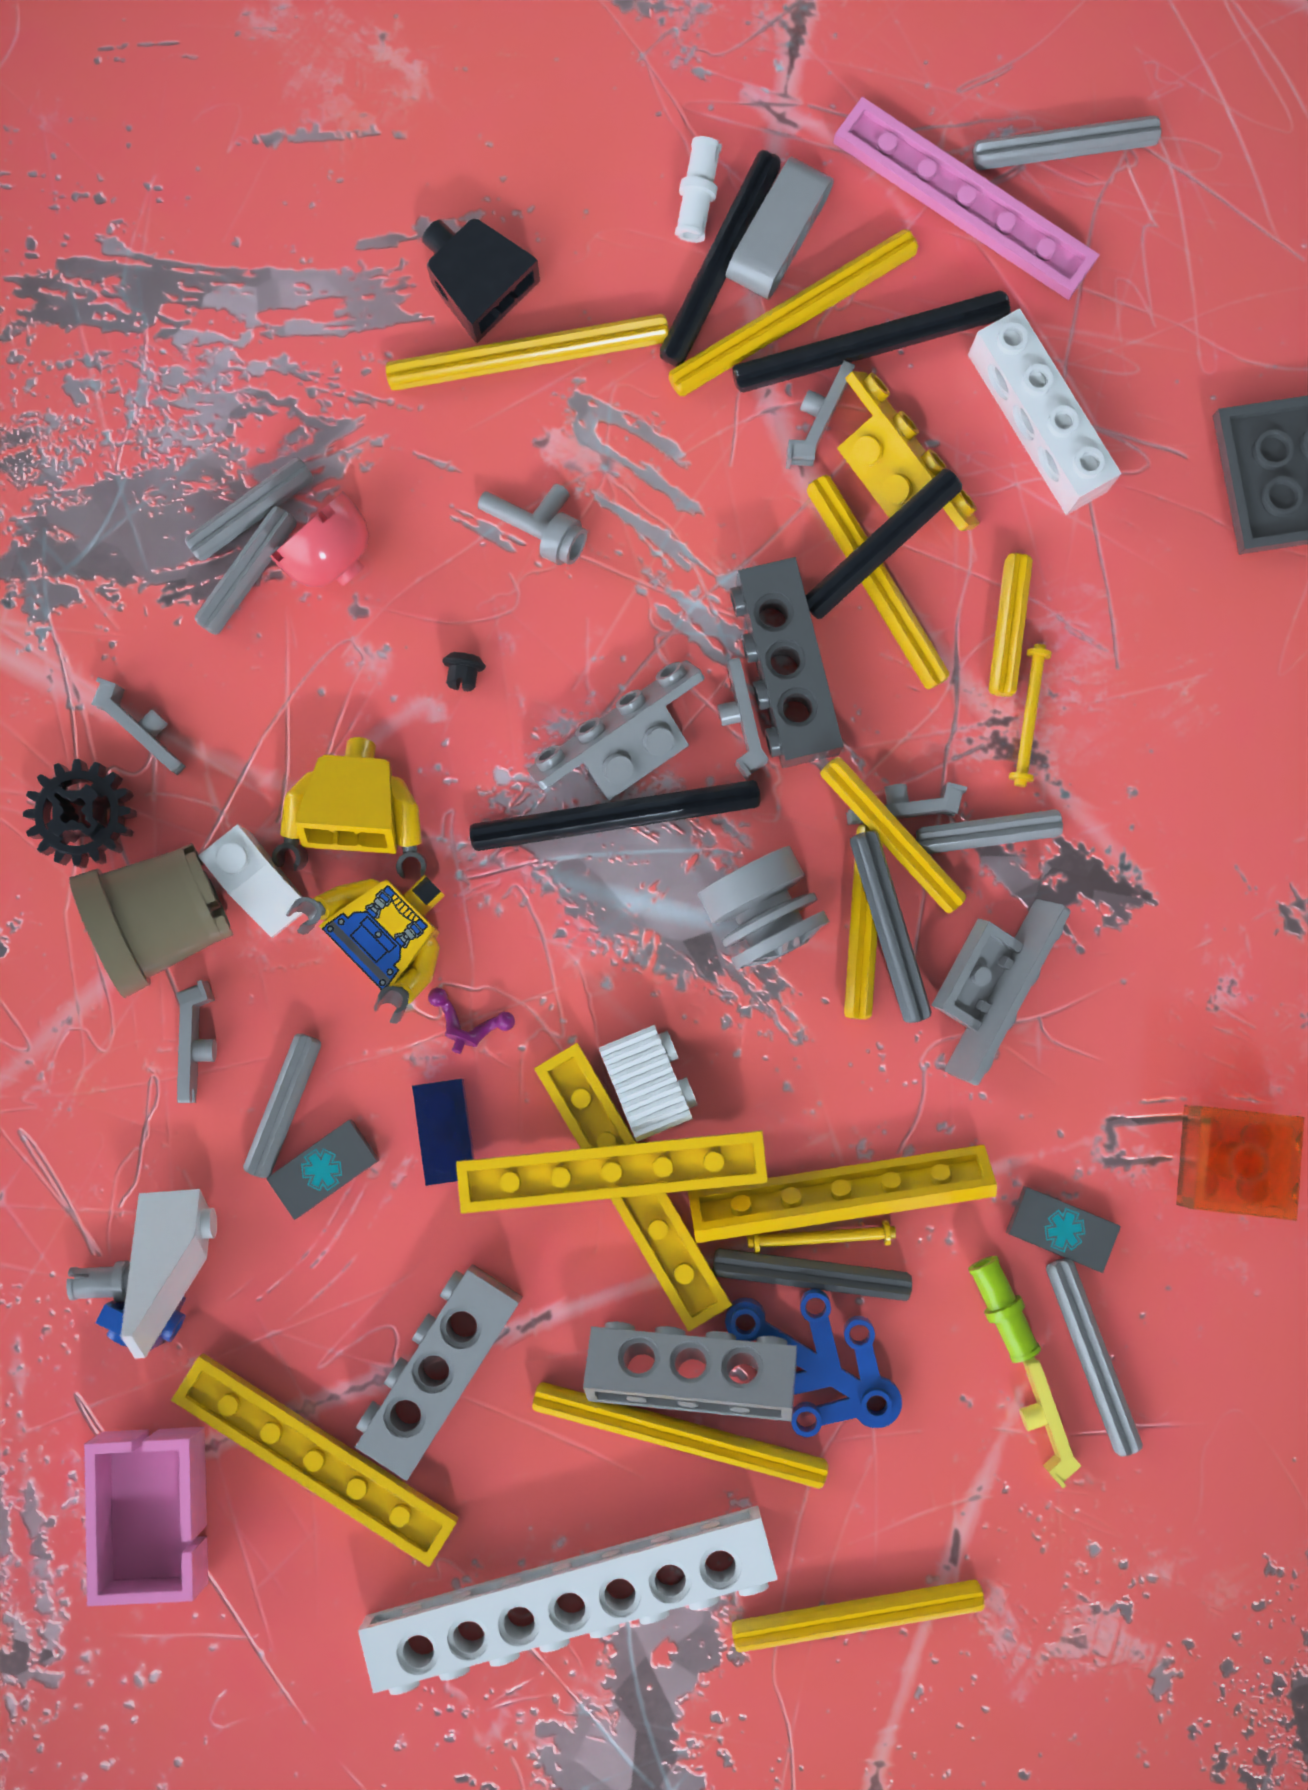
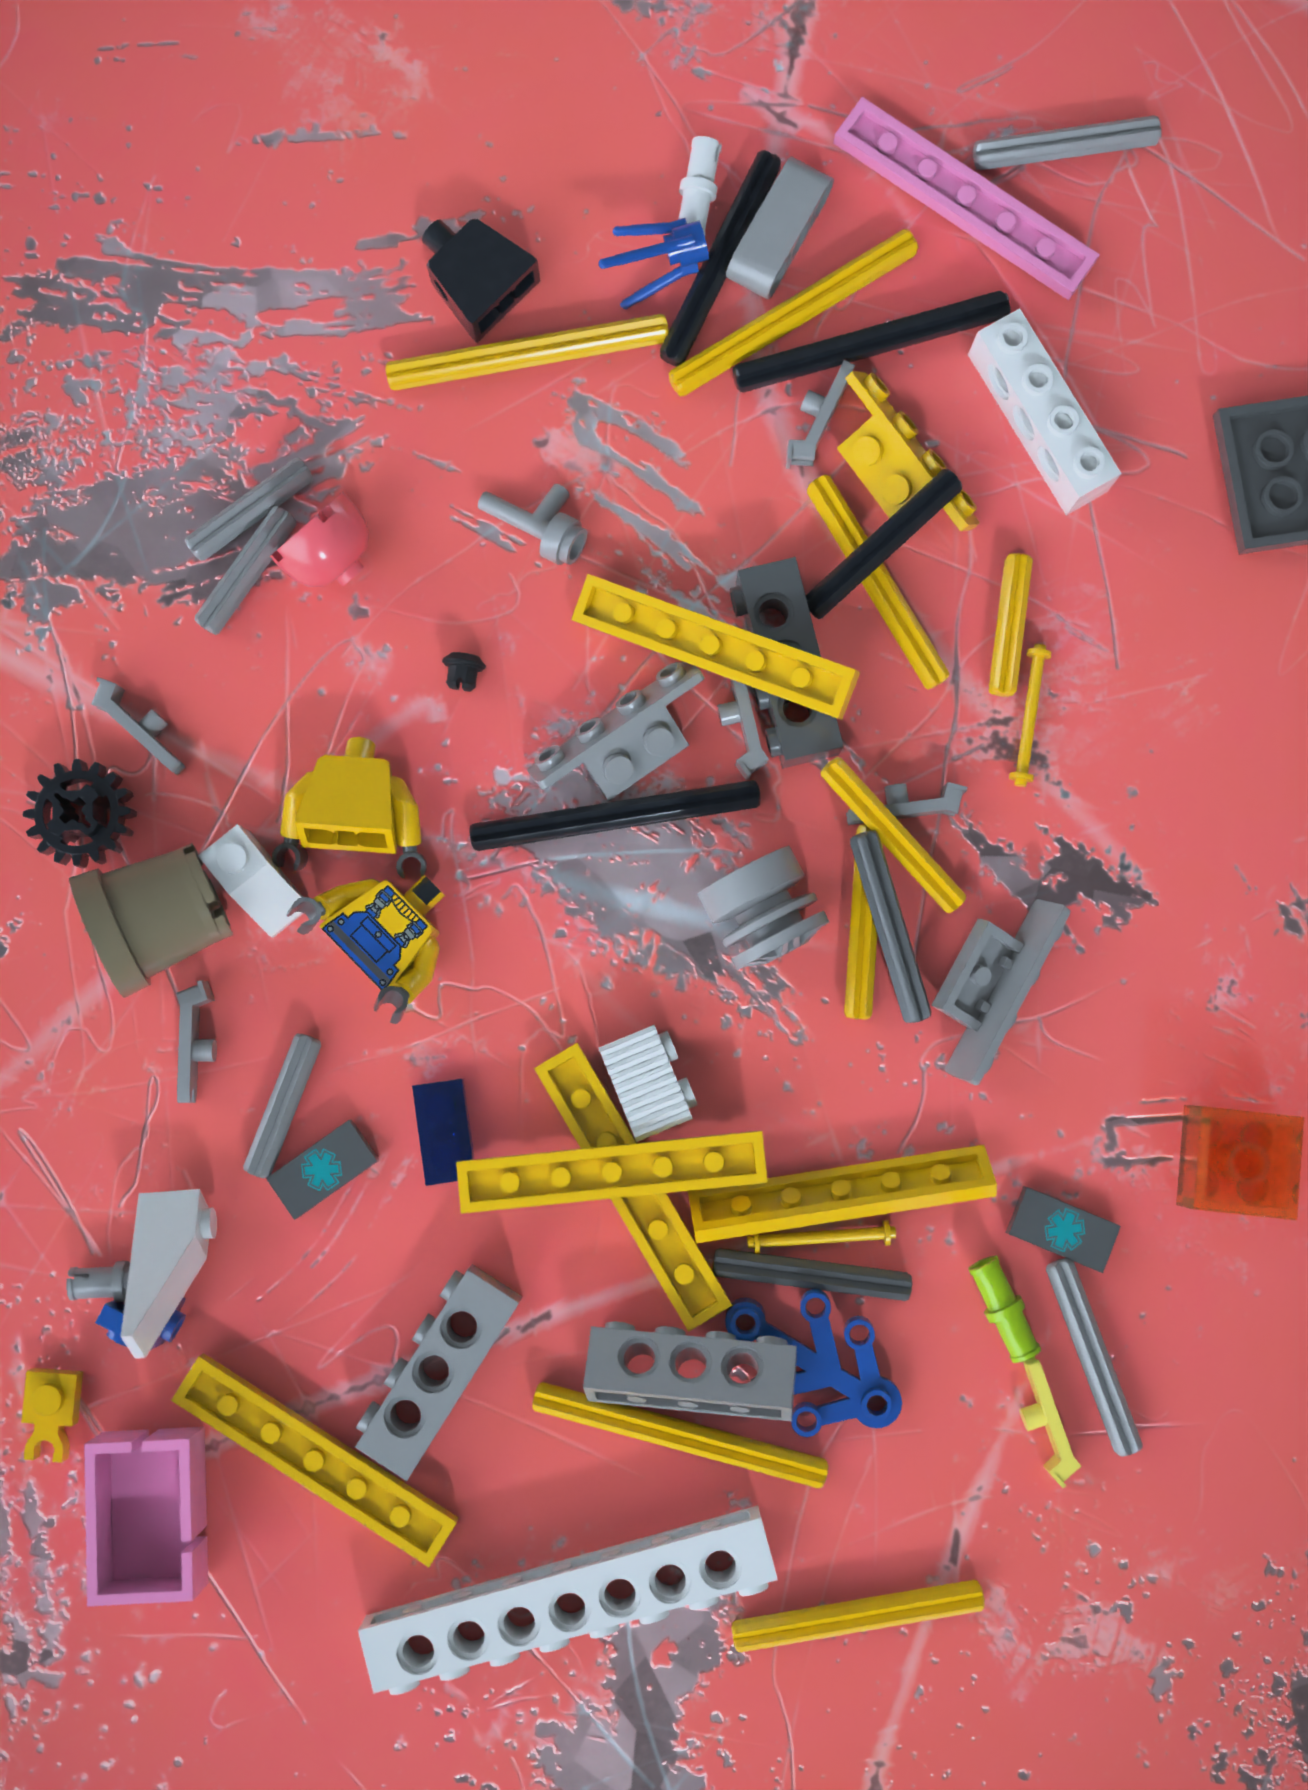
(51, 1404): none -> yellow plate
(504, 1021): magenta piece -> none
(683, 245): none -> blue plant
(716, 646): none -> yellow plate
(990, 831): light grey axle -> none

